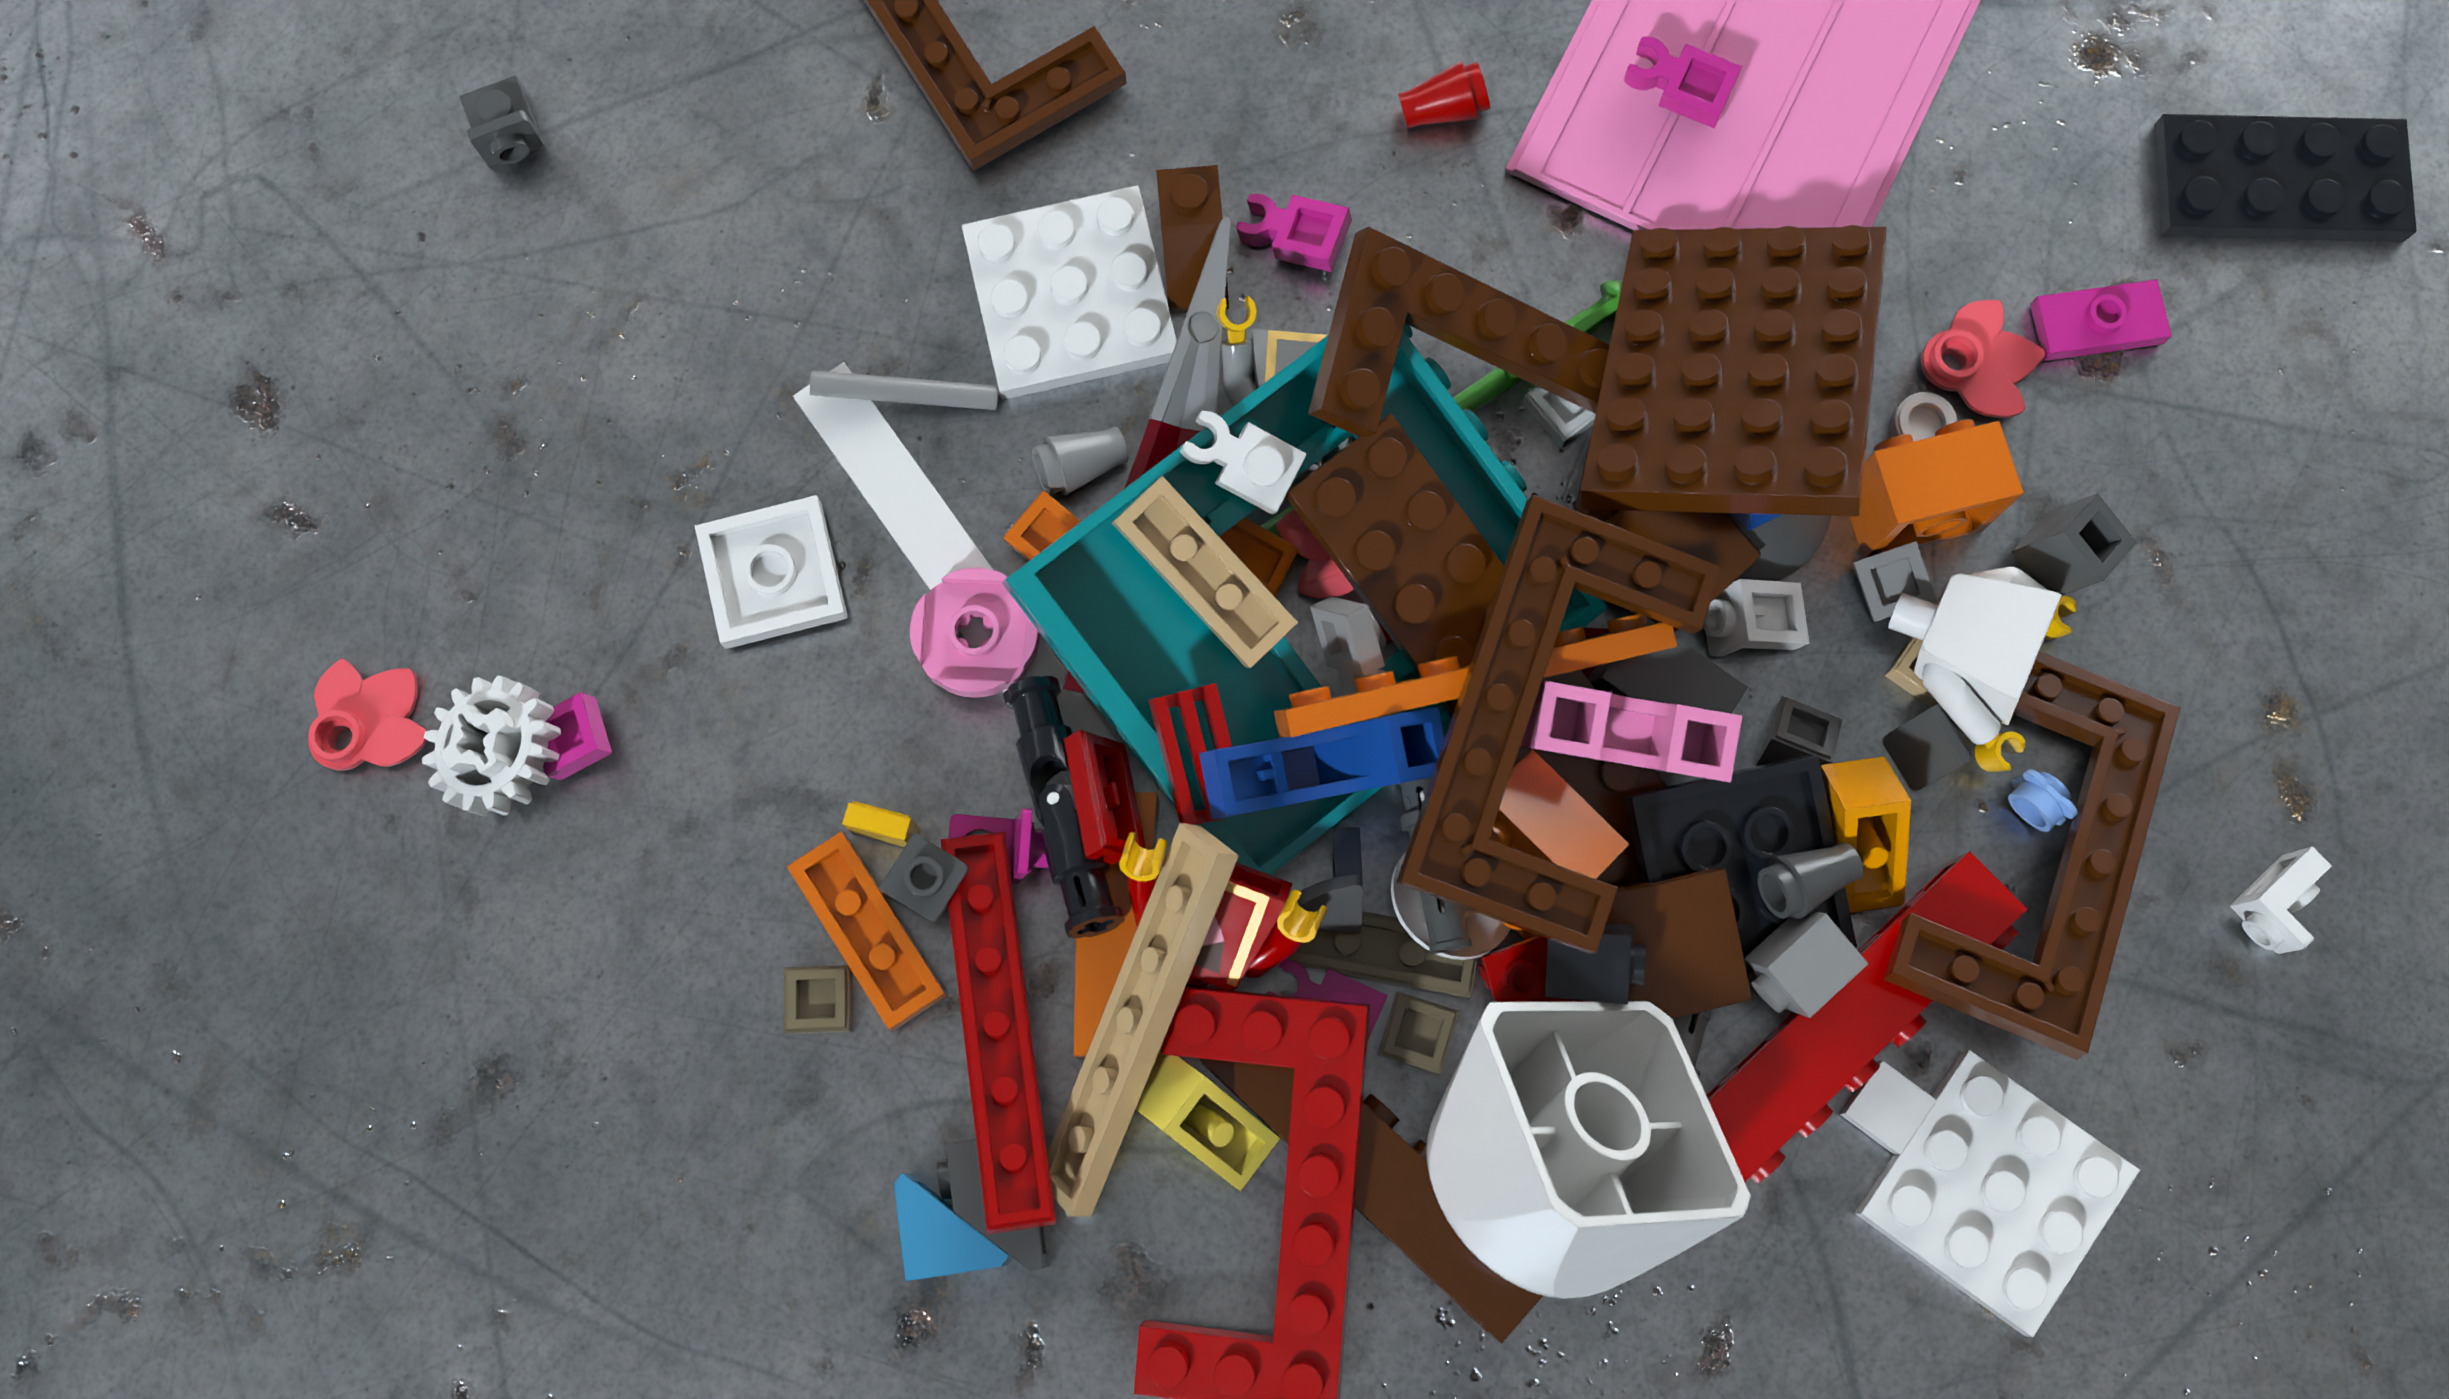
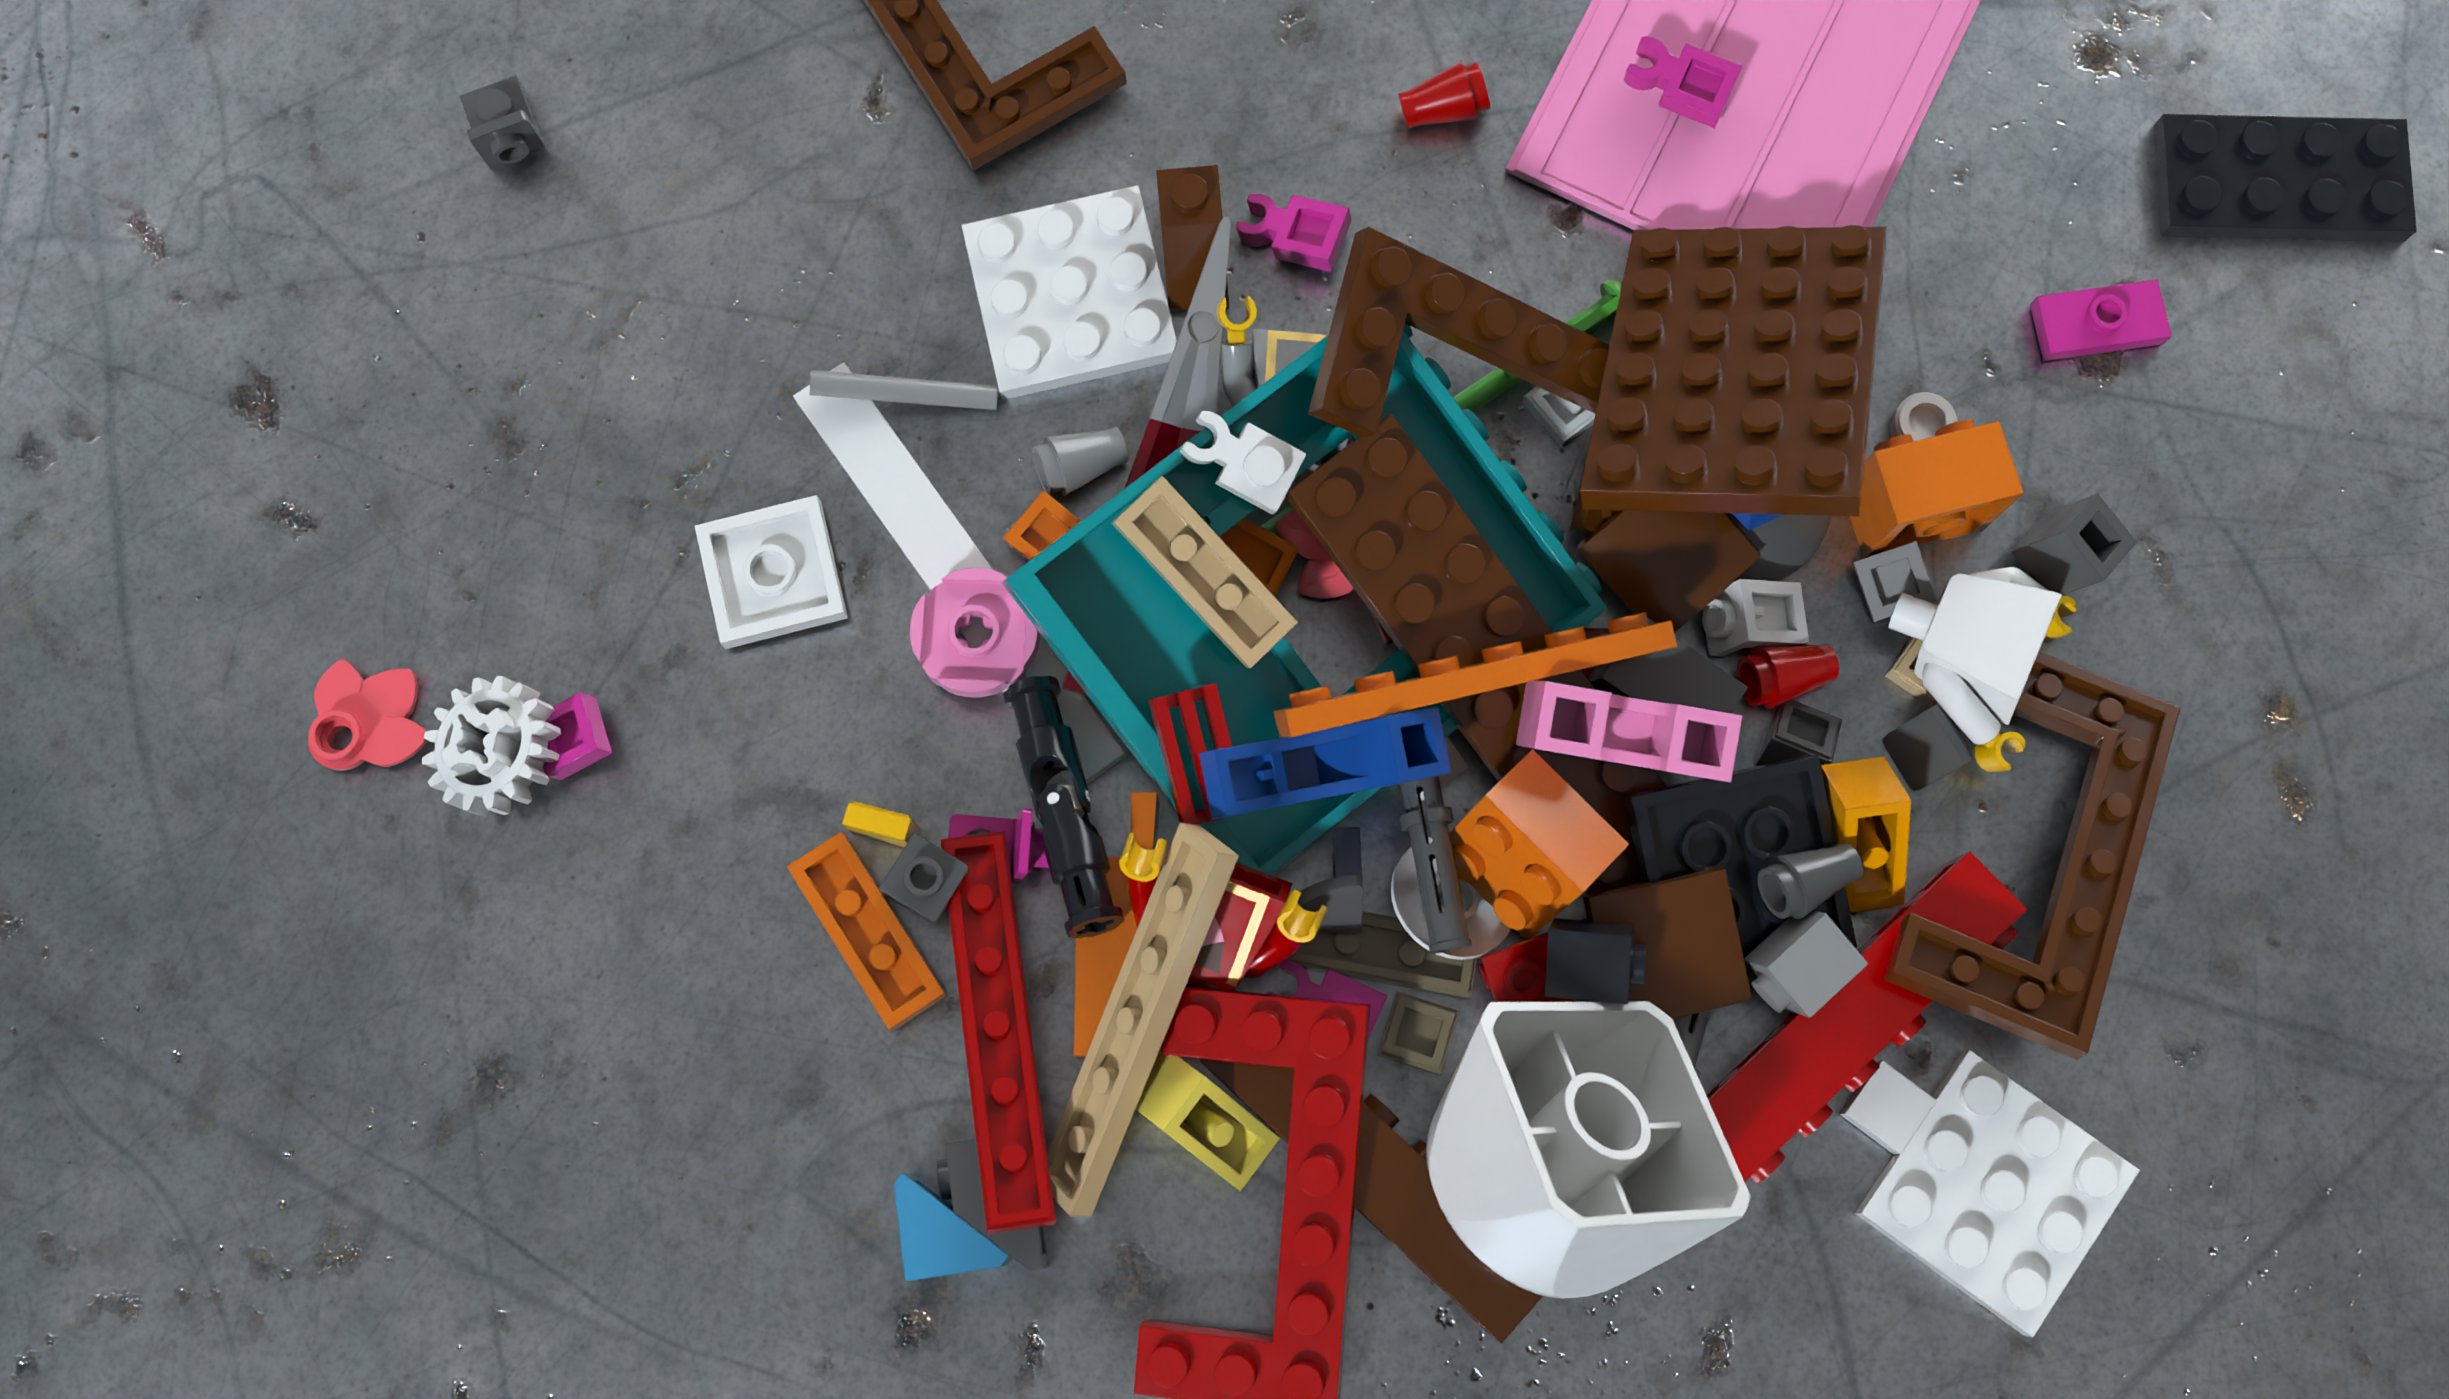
(818, 1000): dark tan tile -> none
(1103, 795): red tile -> none
(1348, 639): light grey plate -> none
(1450, 843): reddish brown plate -> none
(1785, 672): none -> red cone
(1987, 357): coral plate -> none
(2041, 800): light blue plate -> none
(2277, 895): white bracket -> none

